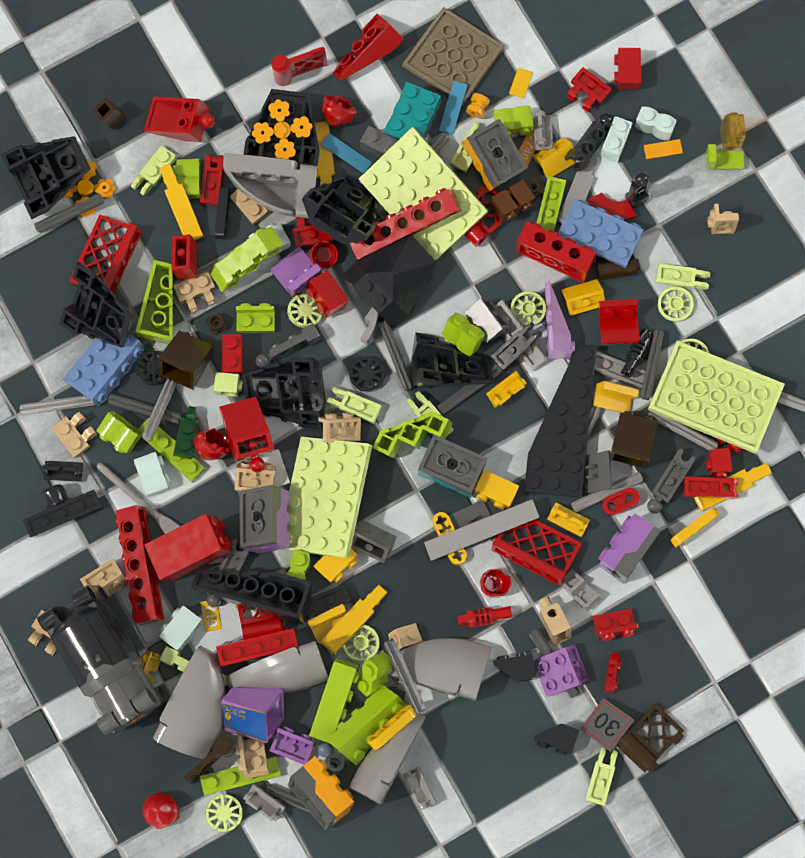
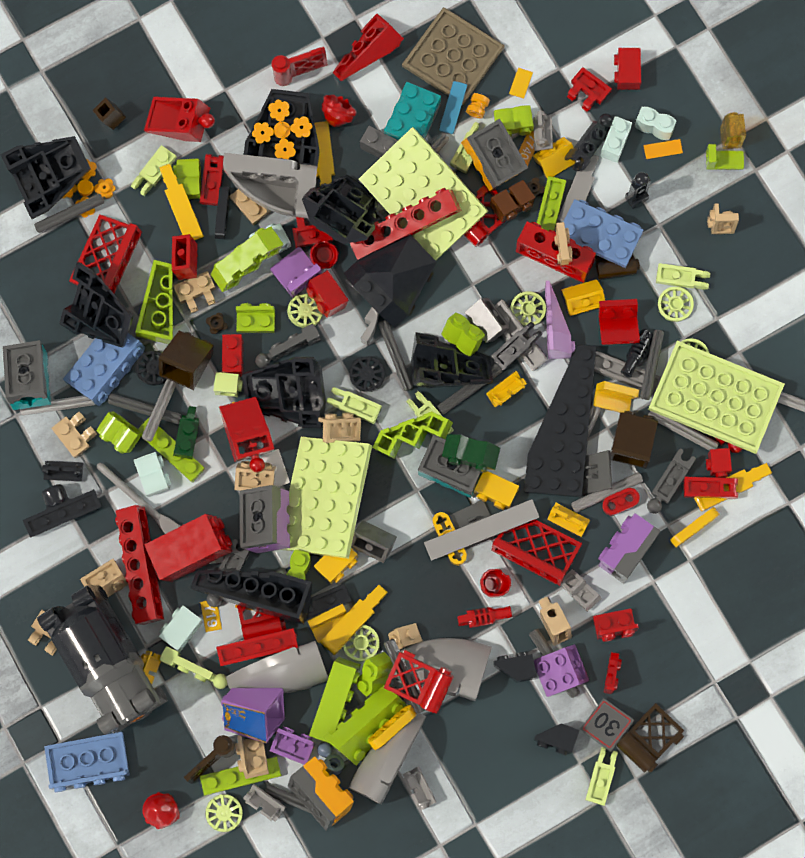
(26, 375): none -> dark grey piece
(86, 761): none -> medium blue bracket
(194, 709): light grey panel -> none
(211, 444): red hair -> none
(346, 153): dark azure sticker -> none
(435, 684): none -> red piece
(471, 452): none -> dark green brick
(562, 239): none -> tan plate
(612, 208): red tile -> none

